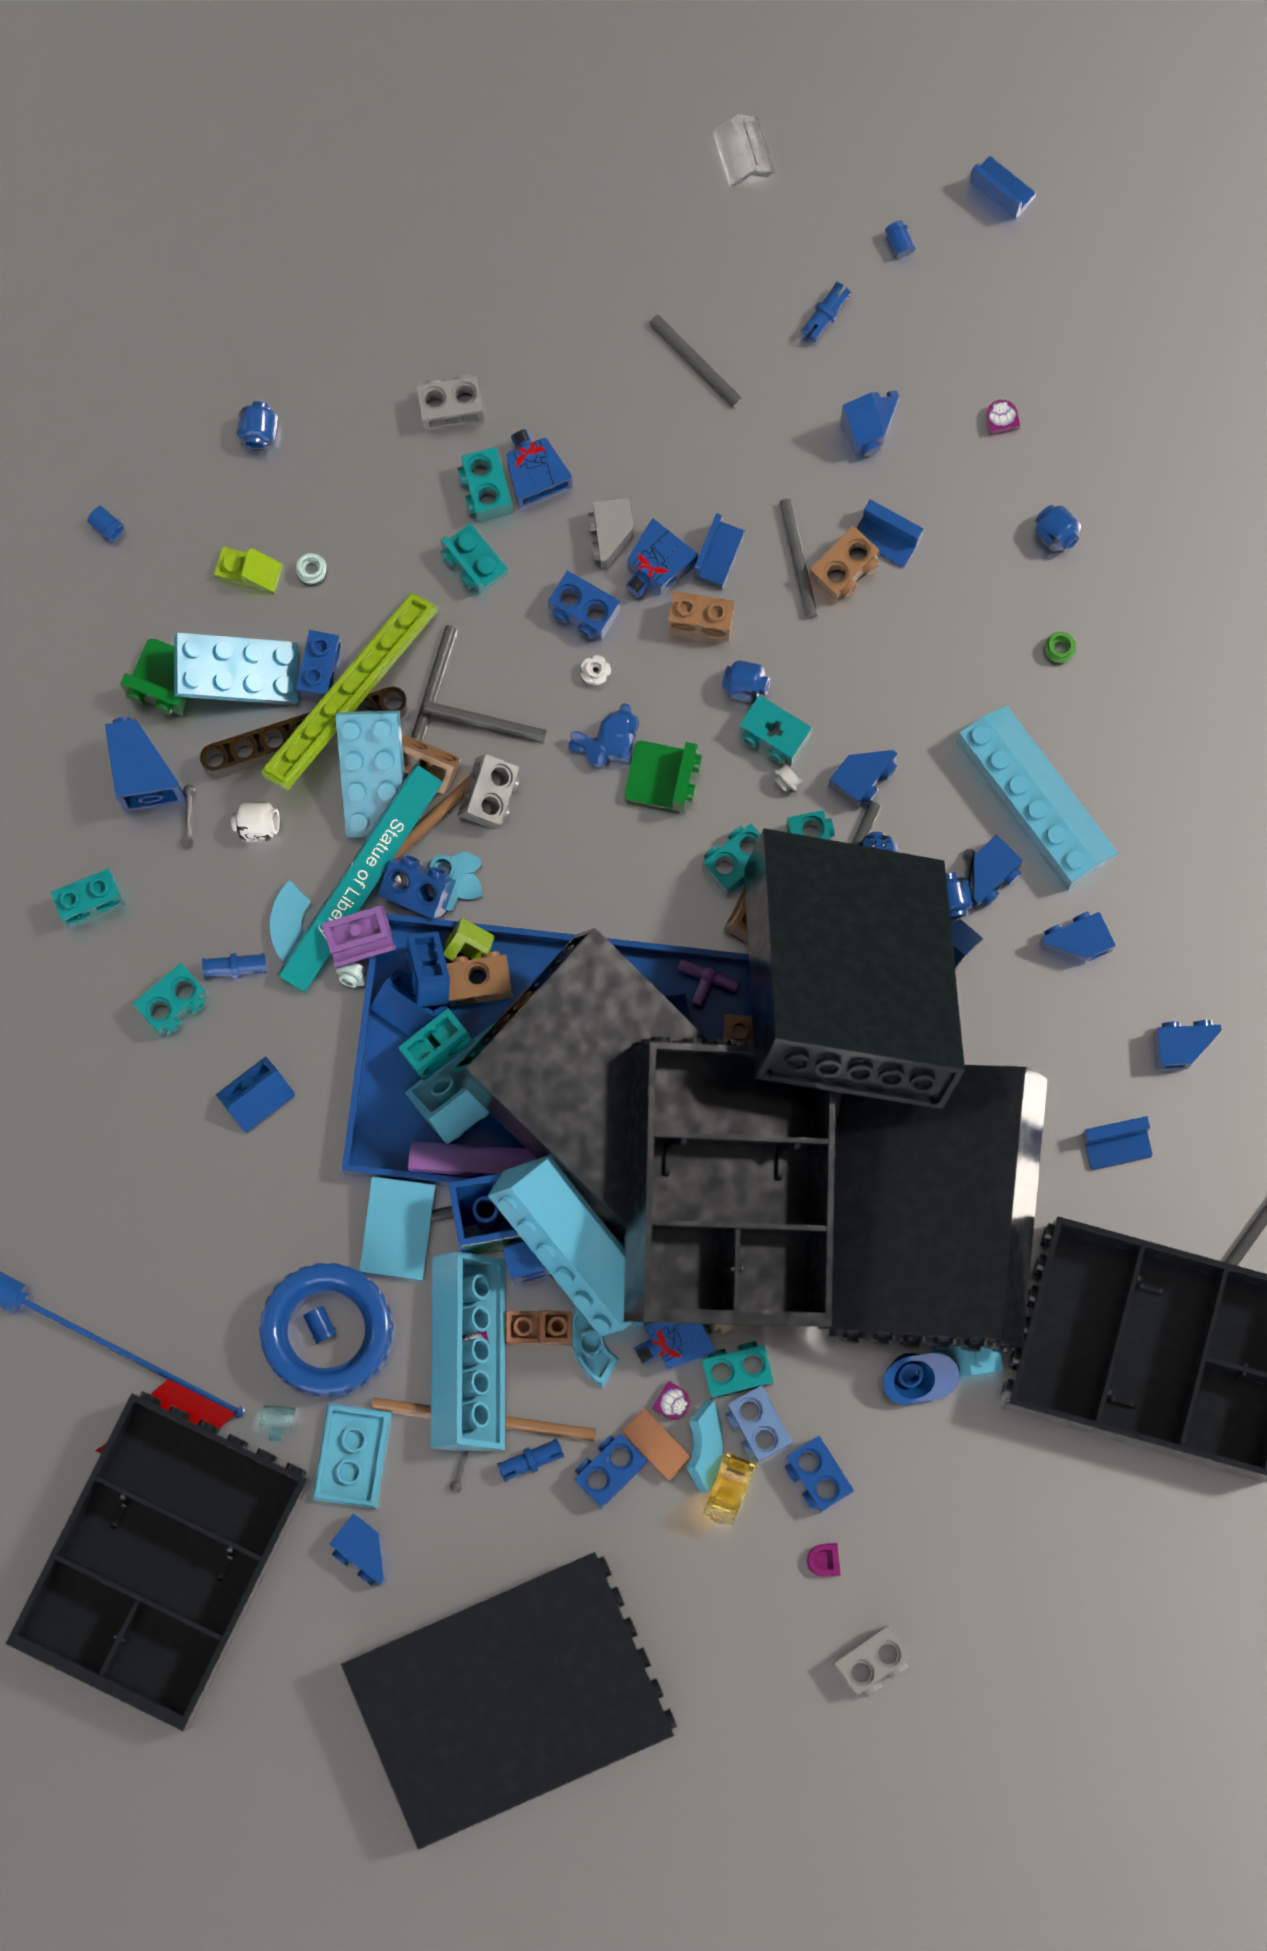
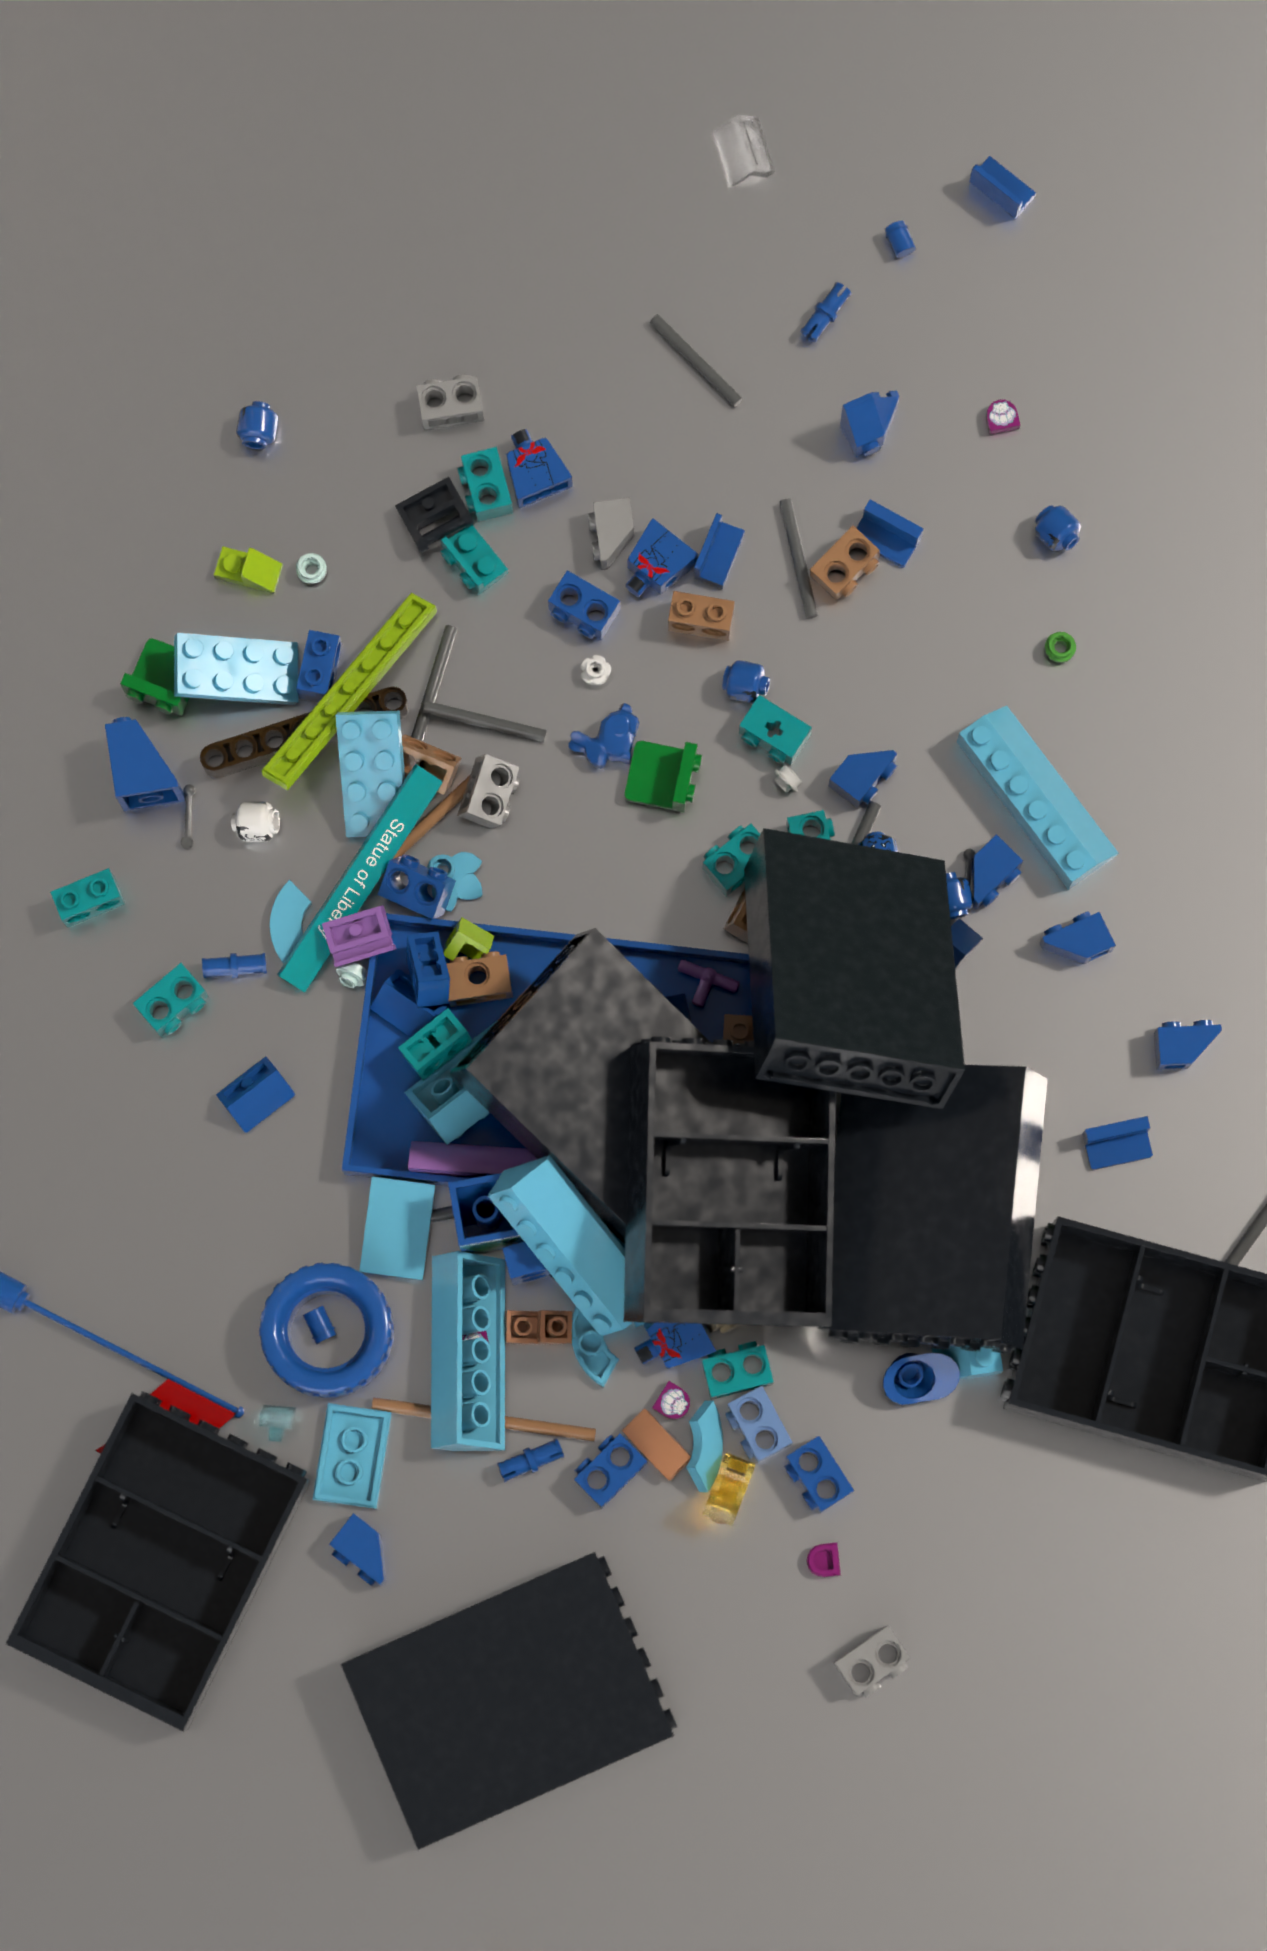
(105, 523): blue piece -> none
(431, 506): none -> black plate
(456, 1485): dark grey hinge -> none

